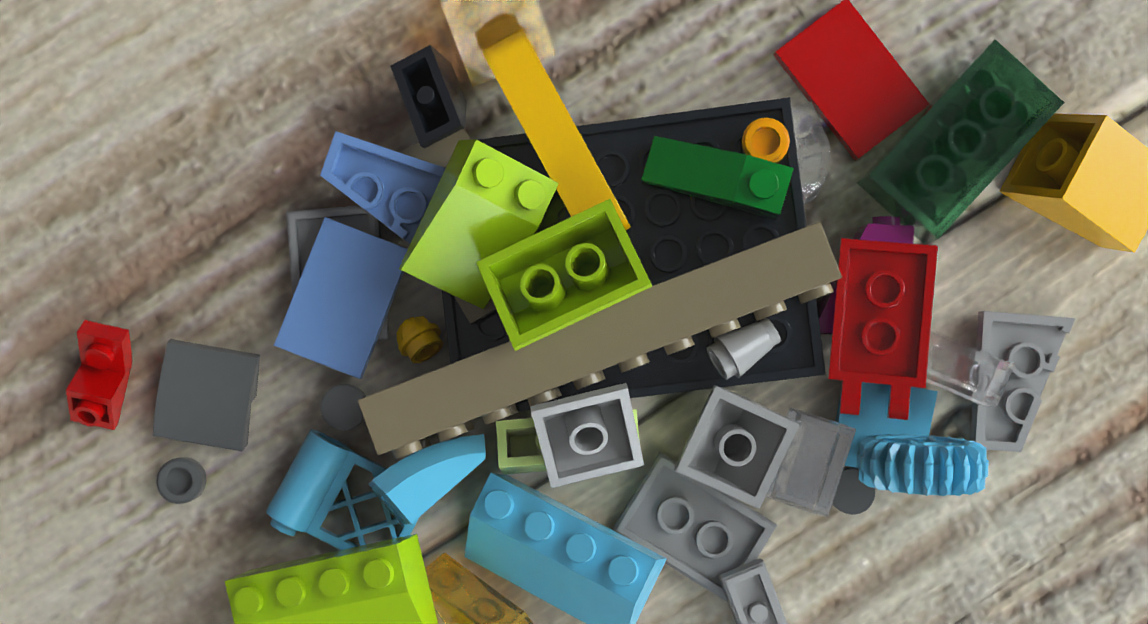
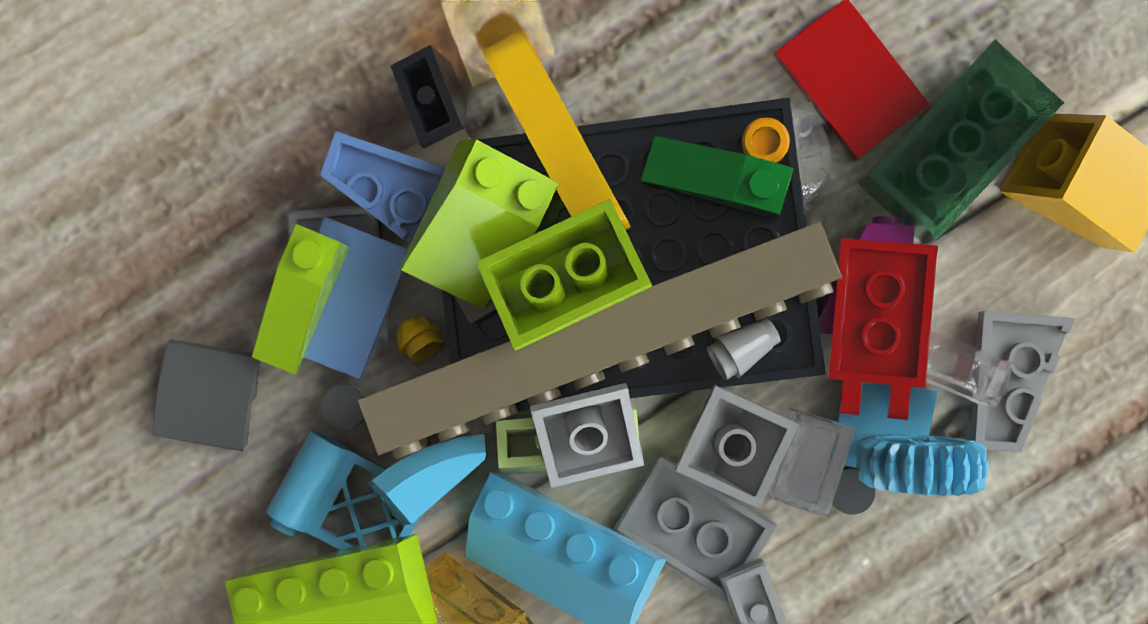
(101, 381): red slope -> none
(181, 480): dark grey tile -> none
(298, 297): none -> lime slope

